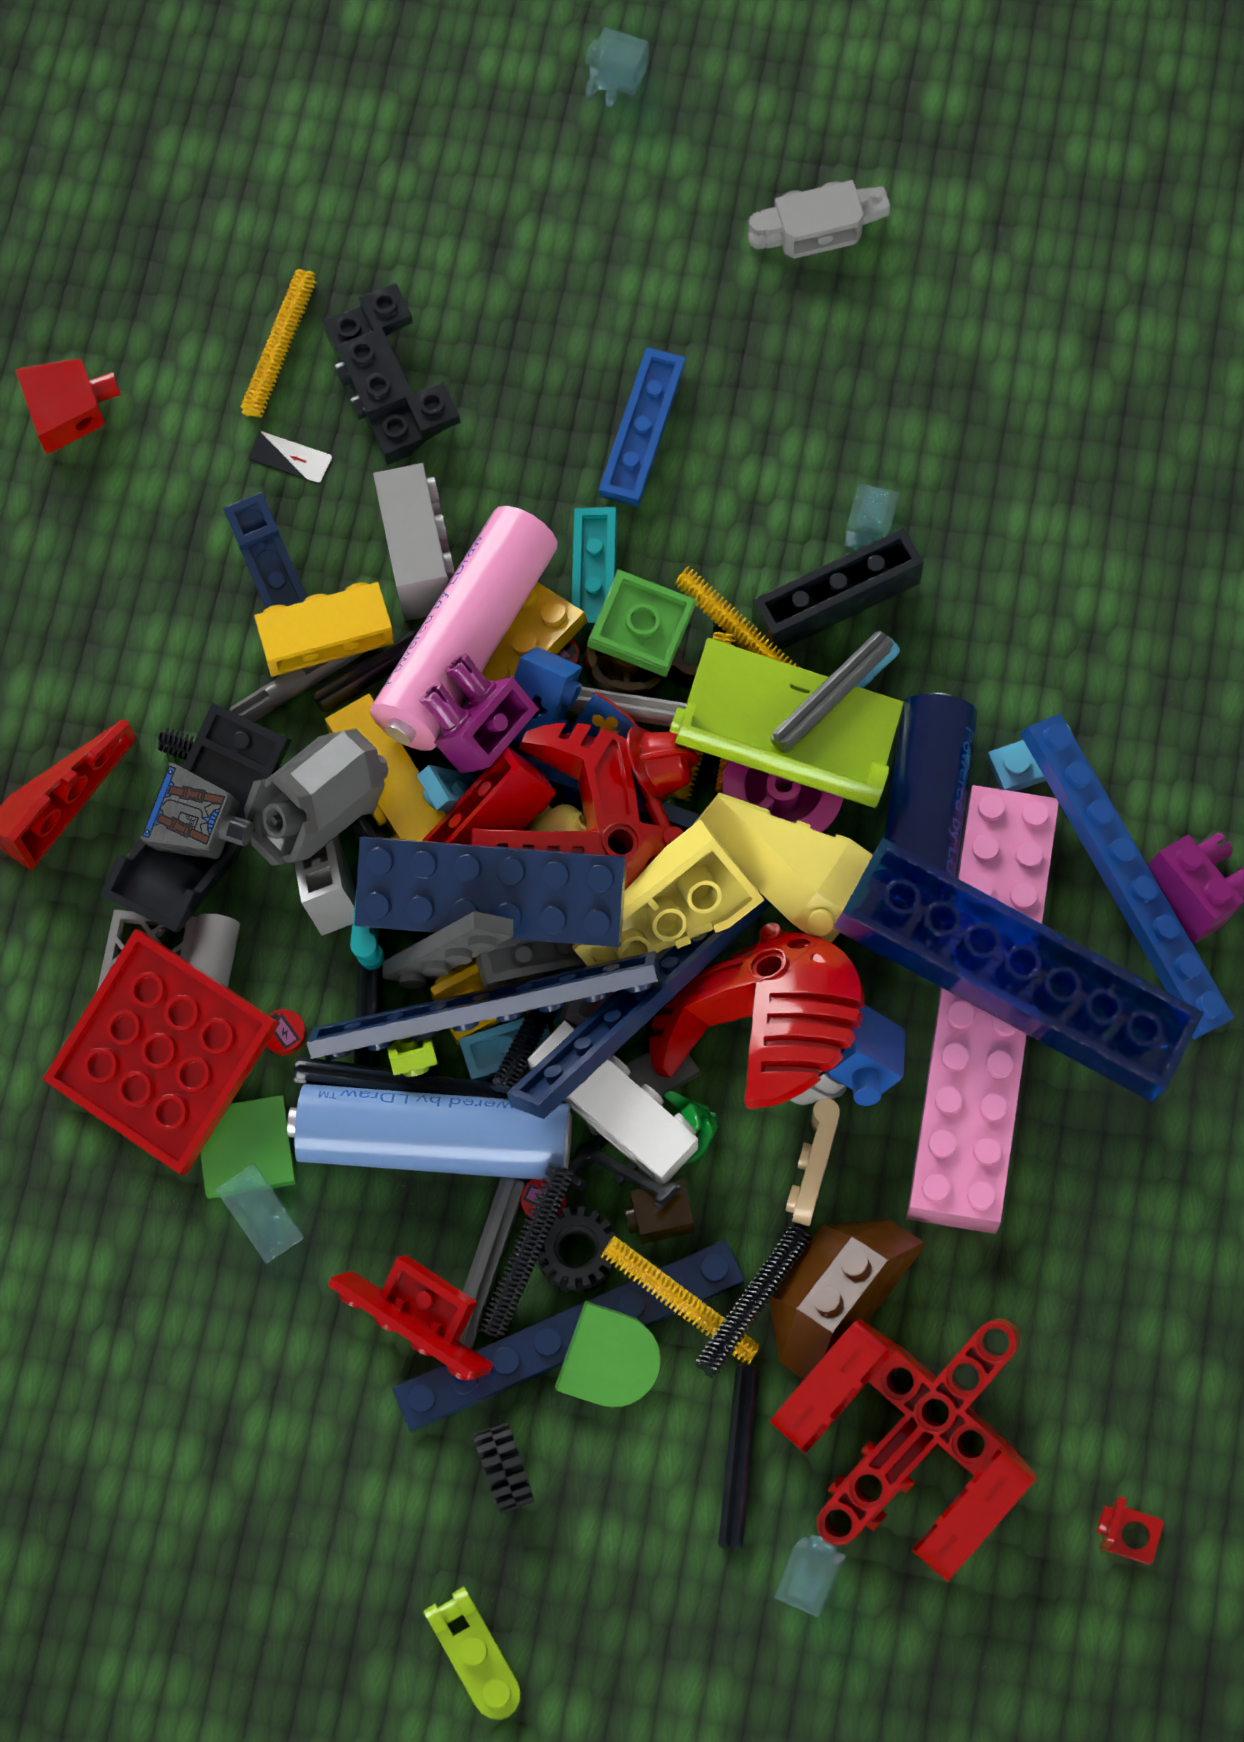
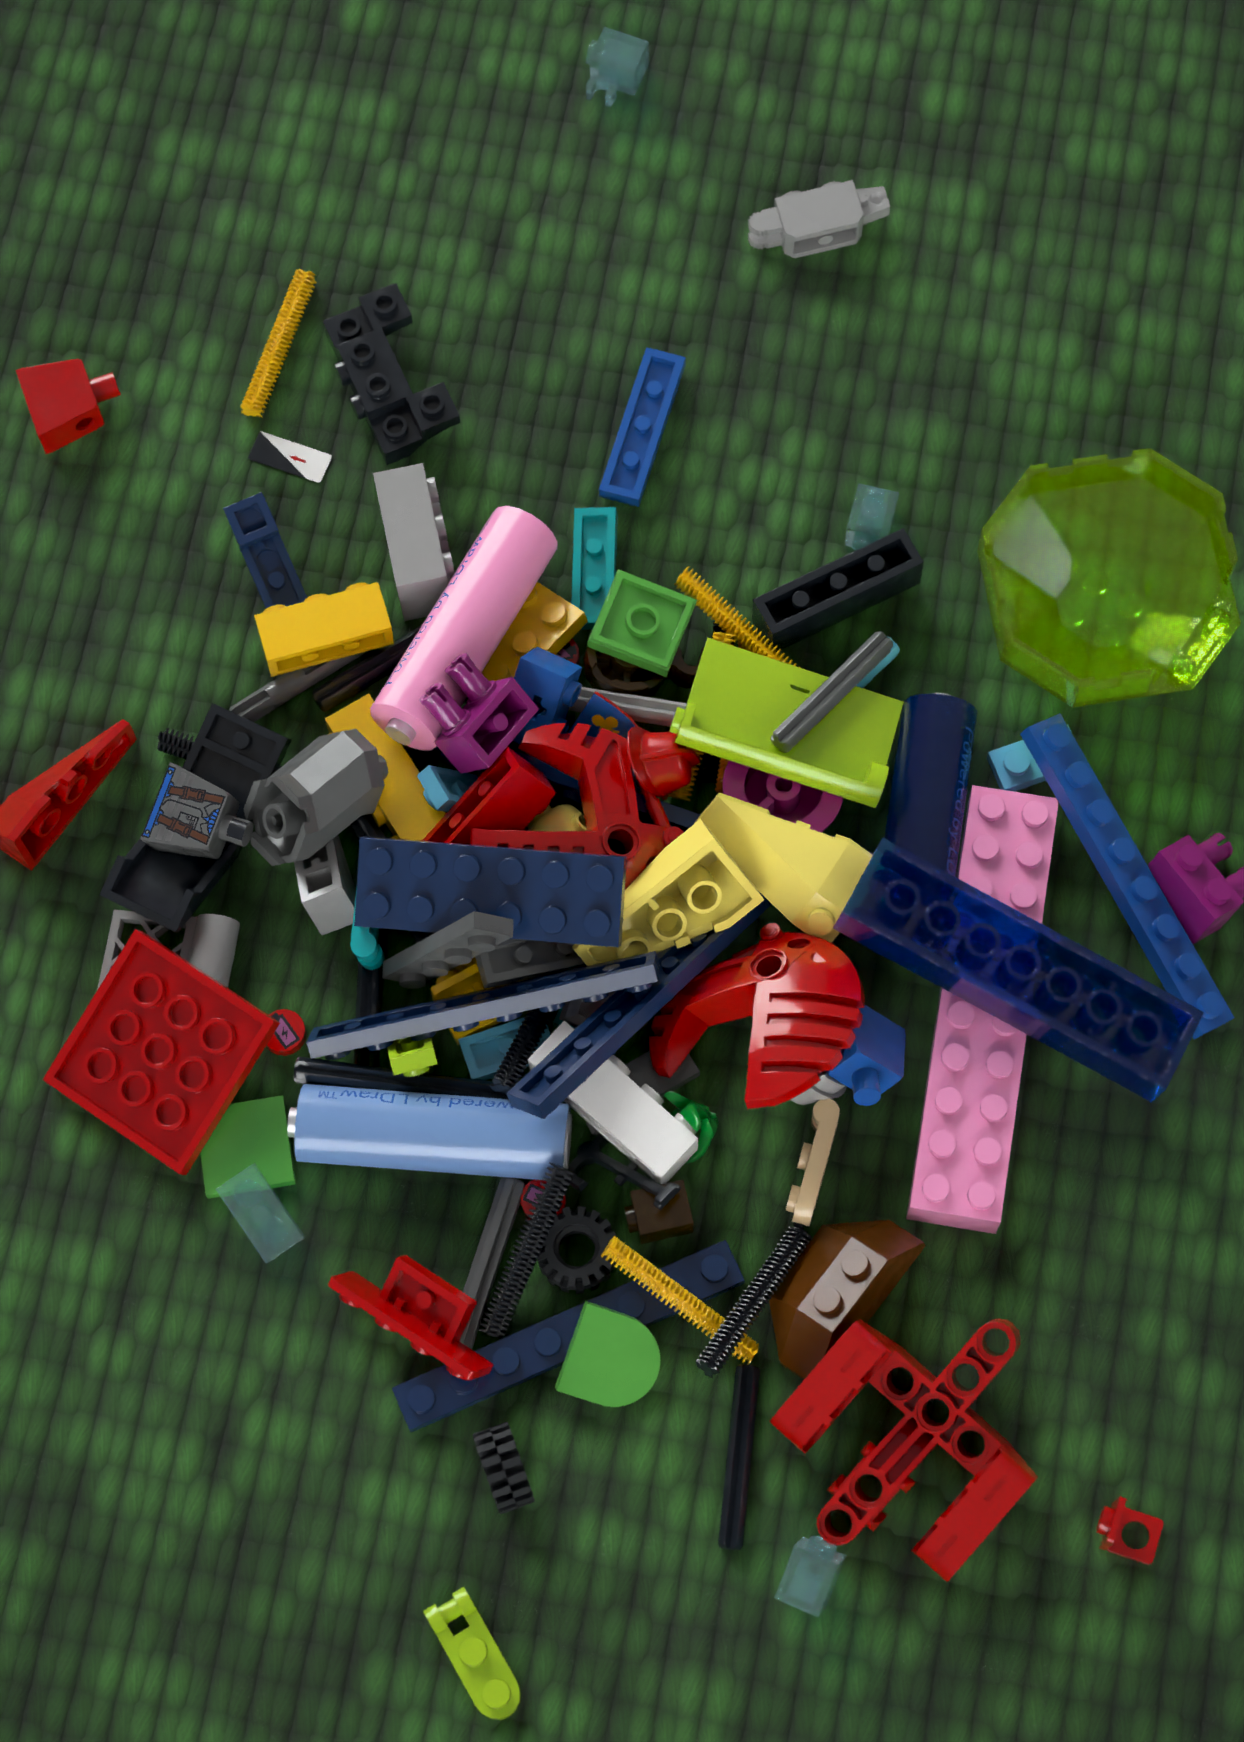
(1110, 578): none -> clear neon green windscreen

